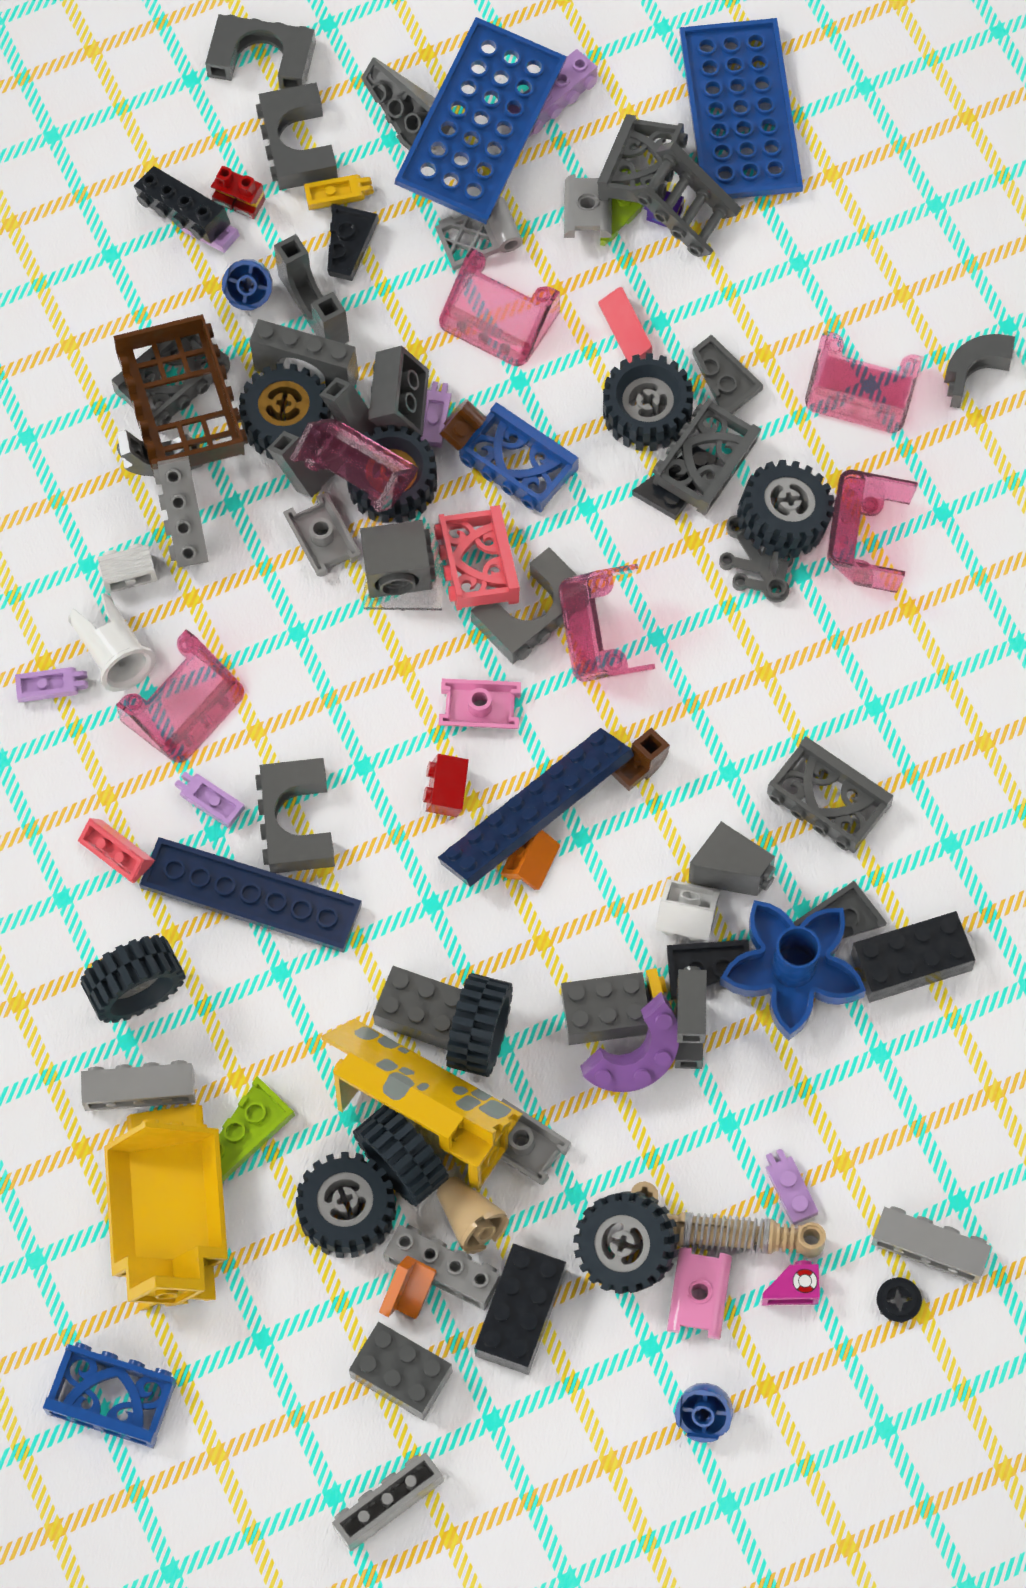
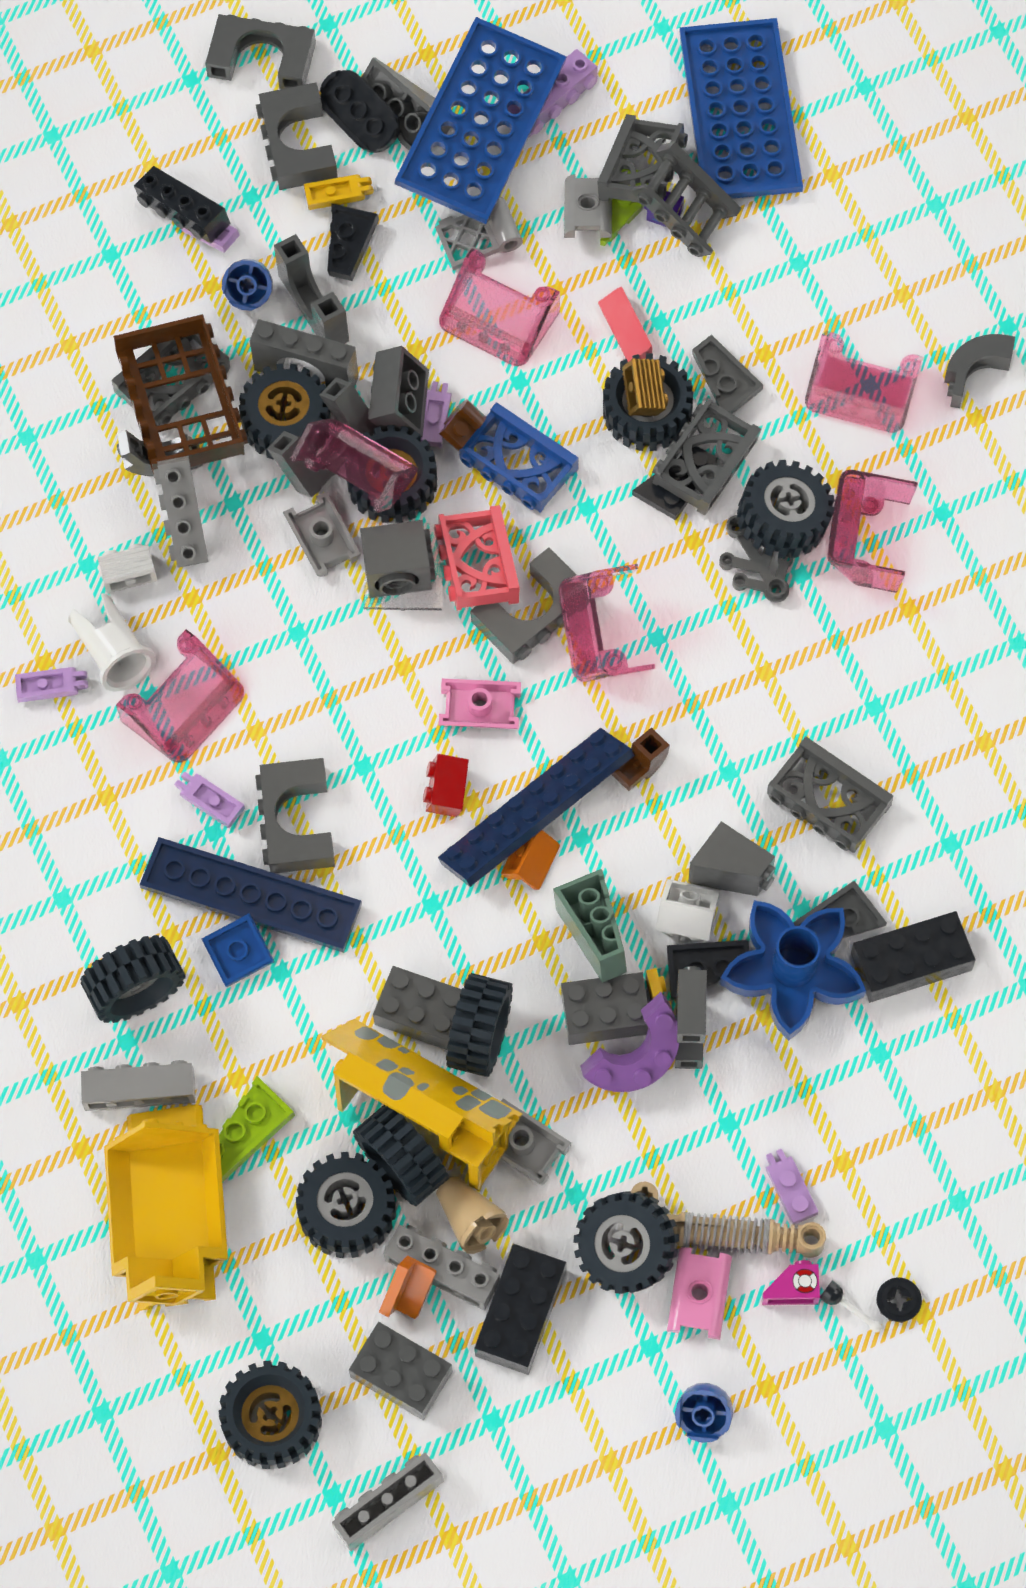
(115, 849): coral slope -> none
(132, 1427): blue fence -> none
(238, 192): red hips -> none
(238, 950): none -> blue tile
(294, 1394): none -> black wheel
(359, 111): none -> black tile
(591, 921): none -> sand green wedge
(644, 387): none -> pearl gold brick
(834, 1295): none -> hinge
(931, 1244): light grey brick -> none

